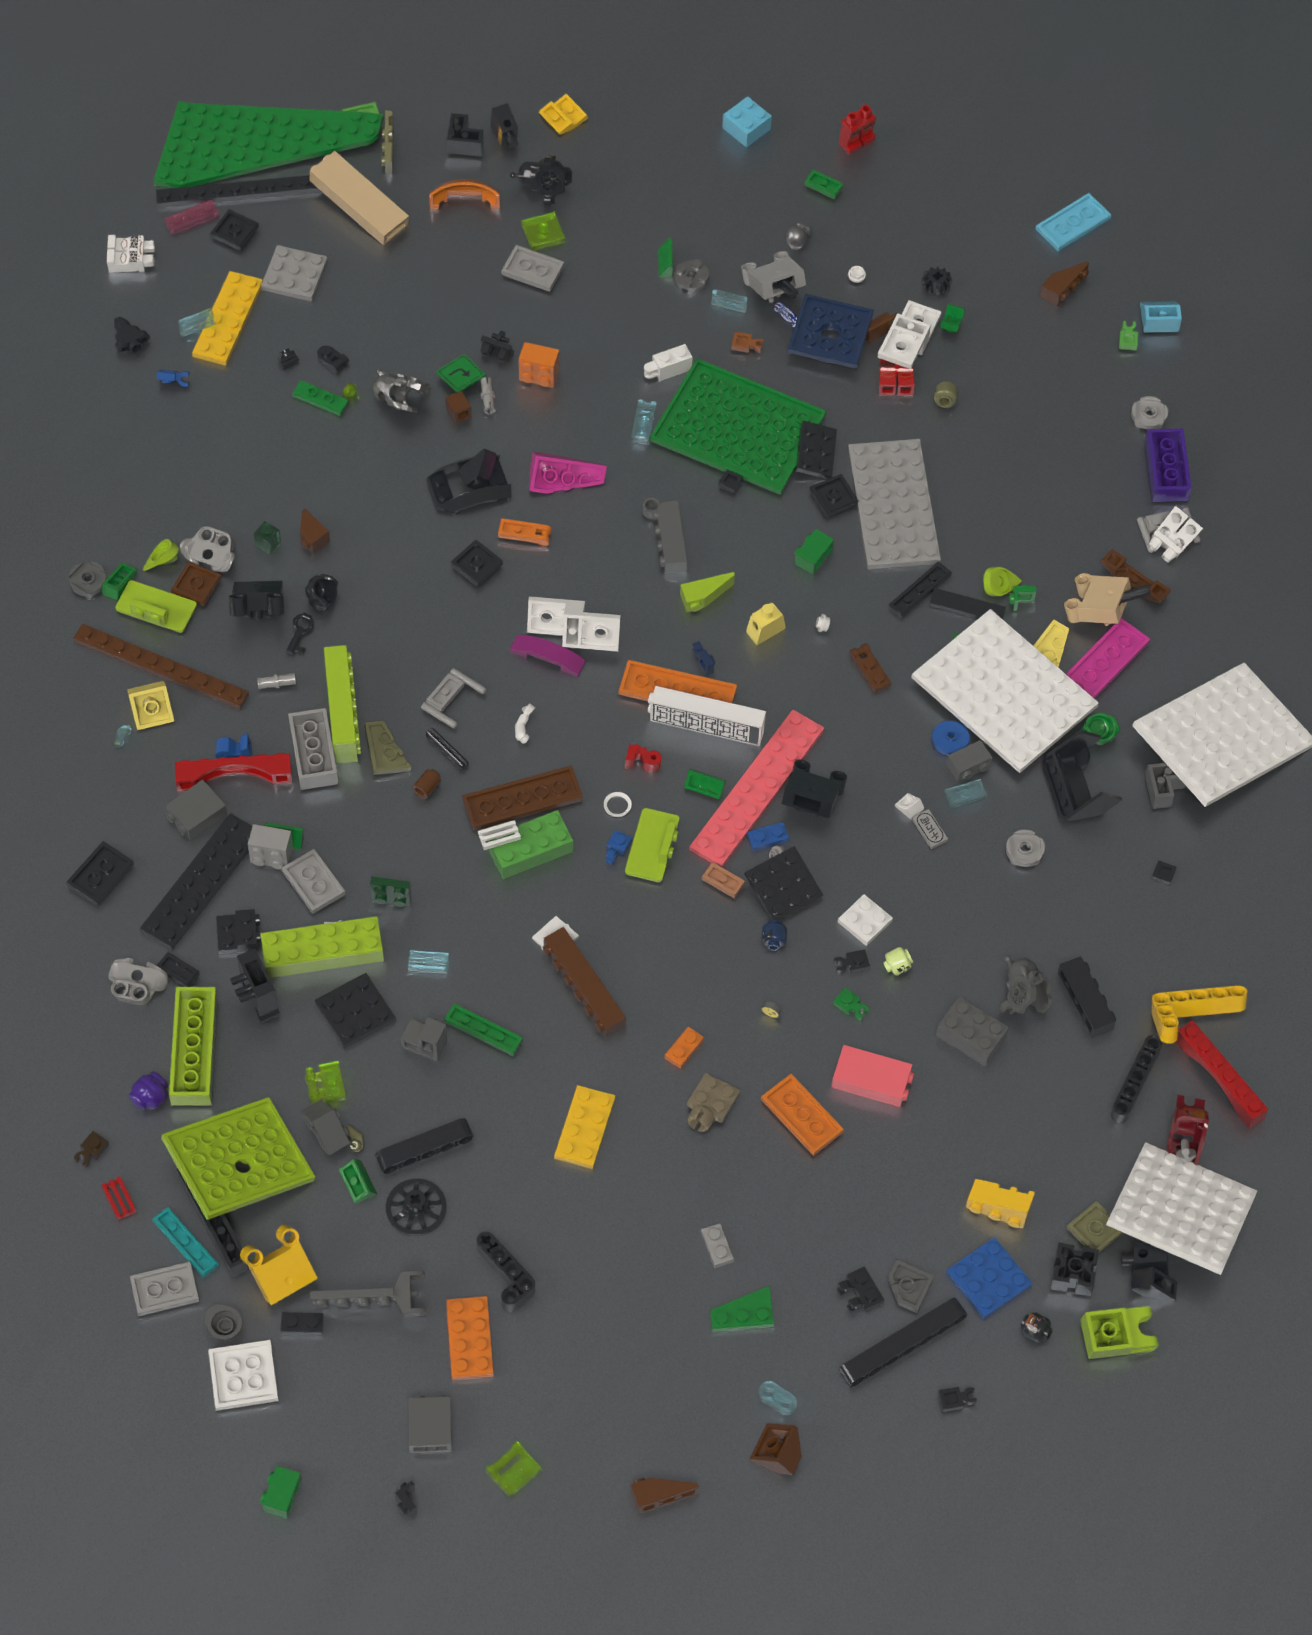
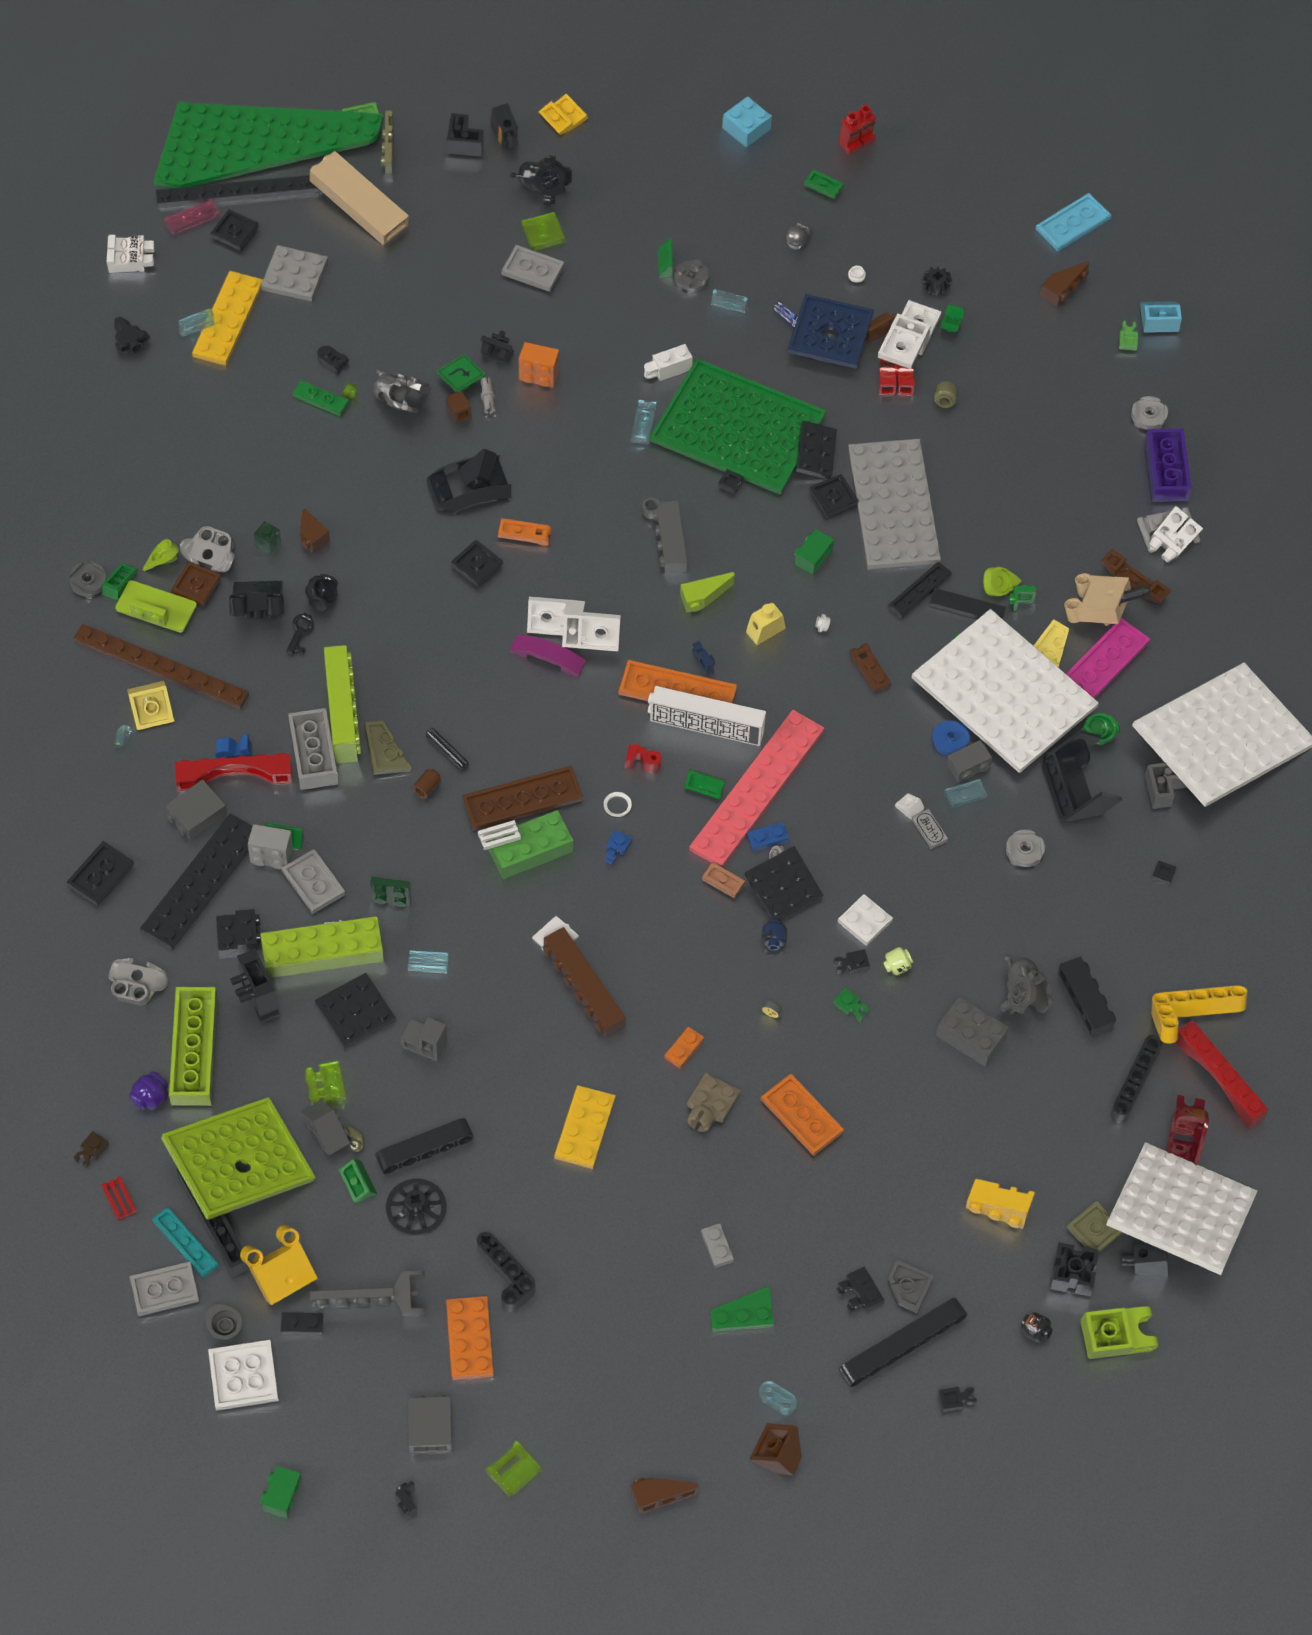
(169, 376): blue plate -> none
(178, 970): black plate -> none
(276, 681): light grey pin -> none
(287, 358): black plate -> none
(446, 692): light grey plate -> none
(464, 187): orange windscreen -> none
(483, 1029): green plate -> none
(520, 731): white arm -> none
(558, 473): dark pink wedge -> none
(652, 845): lime bracket -> none
(744, 342): dark orange plate -> none
(775, 278): light grey piece -> none
(813, 792): black piece -> none
(872, 1076): coral brick -> none
(989, 1278): blue plate -> none
(1154, 1284): black slope -> none
(1185, 1154): light grey plate -> none

